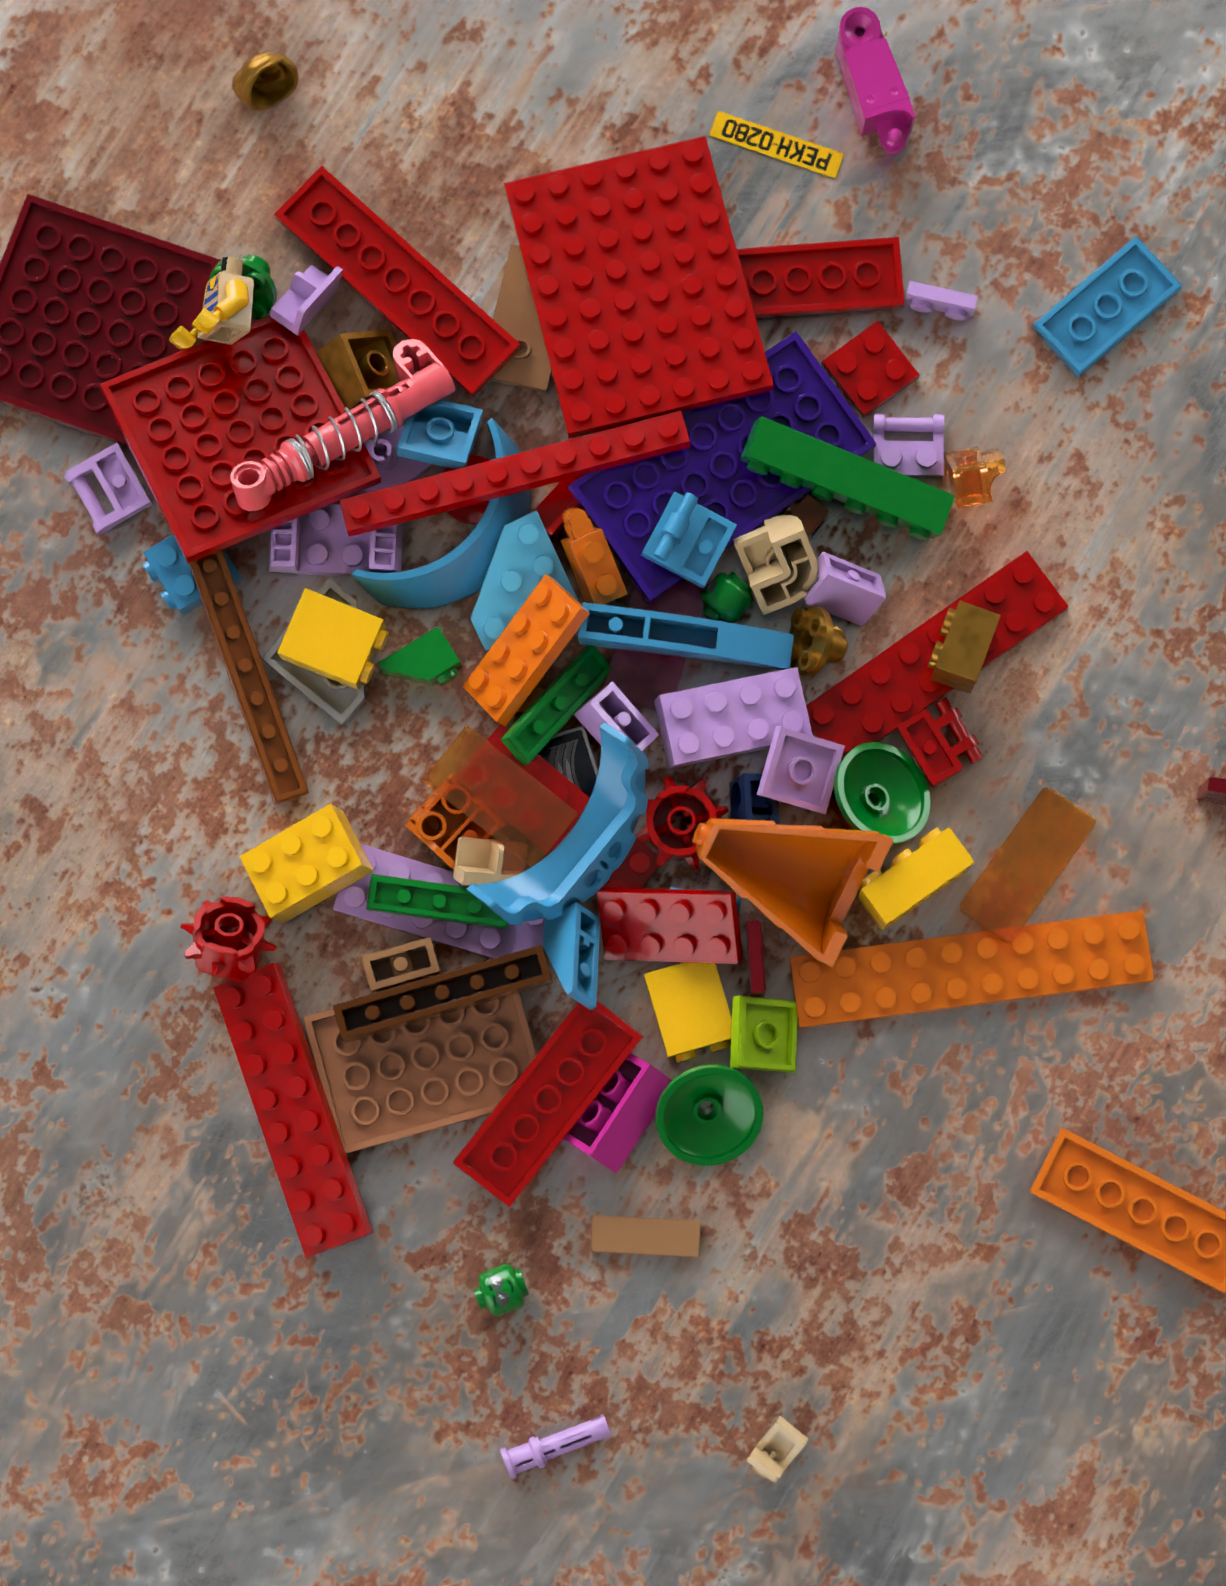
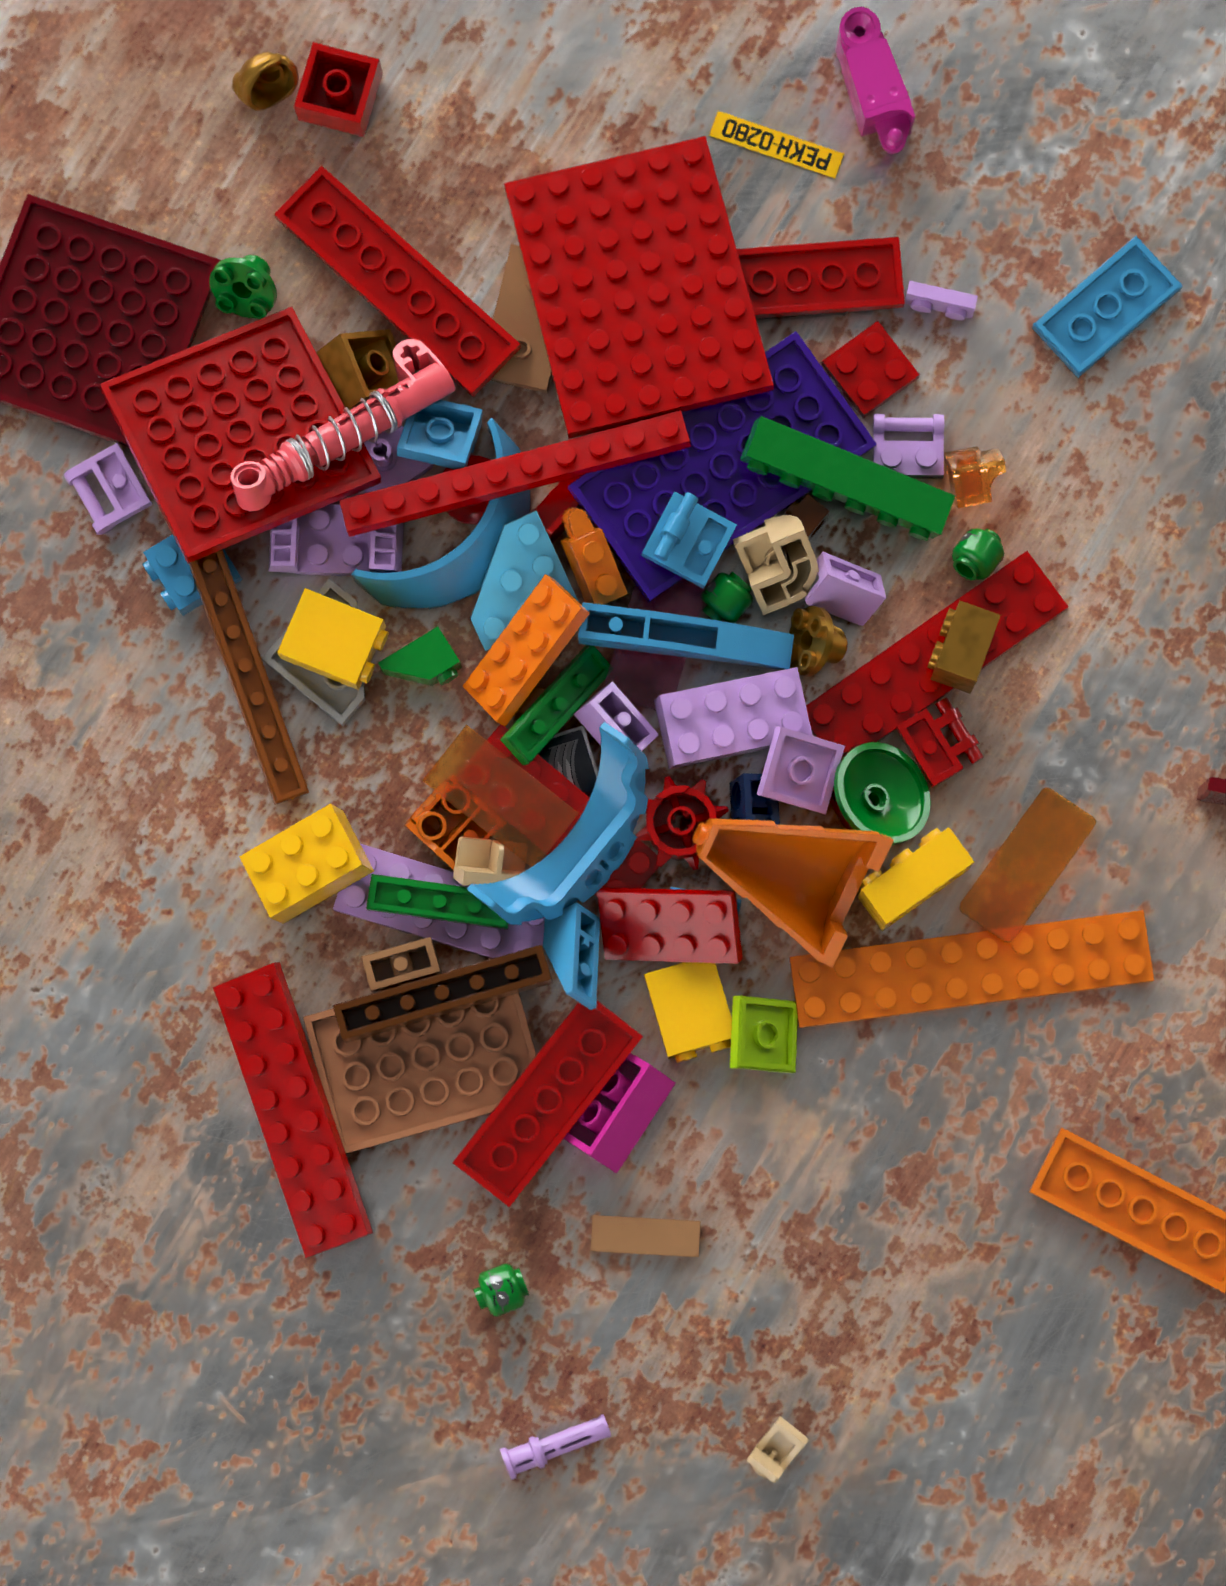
(225, 308): torso -> none
(228, 938): red brick -> none
(305, 298): lavender panel -> none
(338, 89): none -> red brick
(710, 1133): green dish -> none
(755, 958): dark red tile -> none
(977, 554): none -> green head

